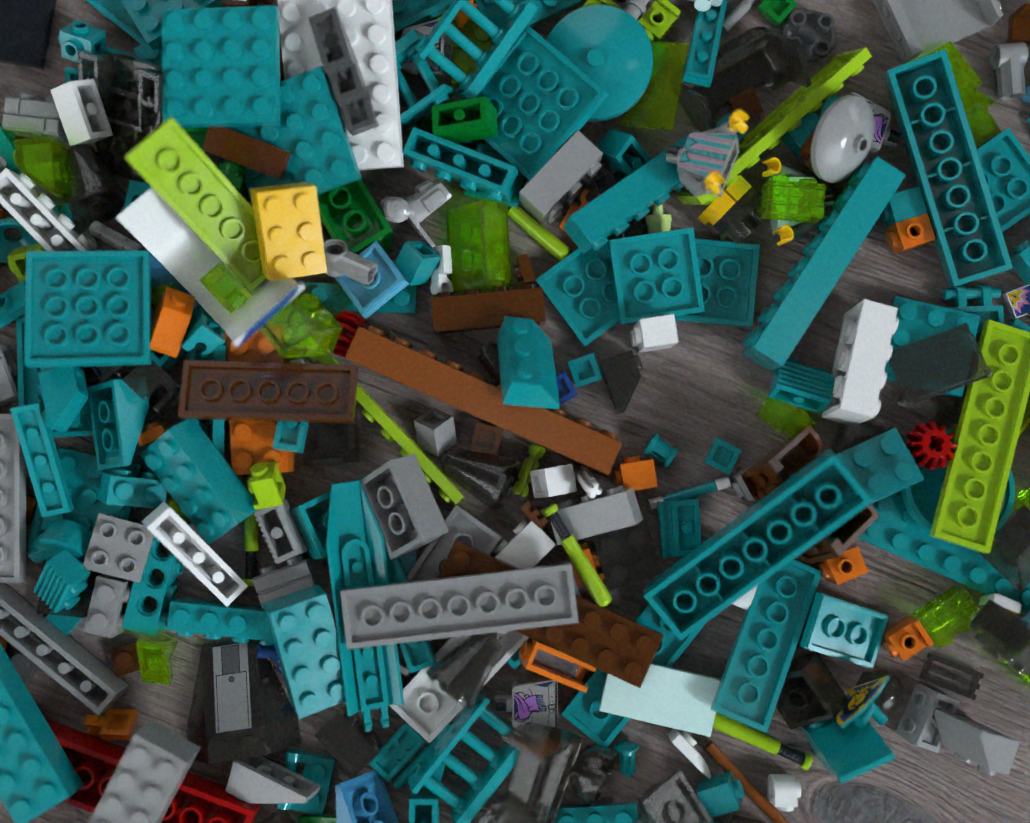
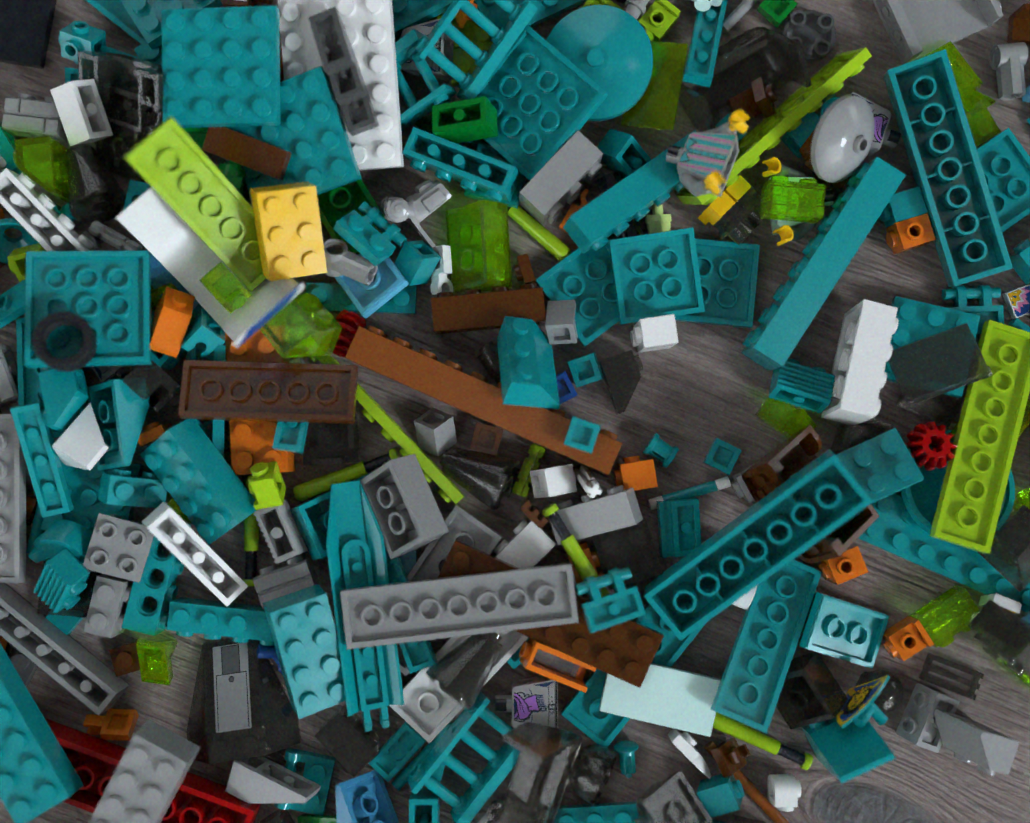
(57, 320): none -> black tyre
(81, 442): none -> white slope
(323, 483): none -> lime piece
(365, 238): none -> teal plate
(561, 322): none -> light grey panel
(581, 434): none -> teal plate
(613, 608): none -> teal plate
(730, 756): none -> reddish brown tile
(764, 97): none -> reddish brown plate

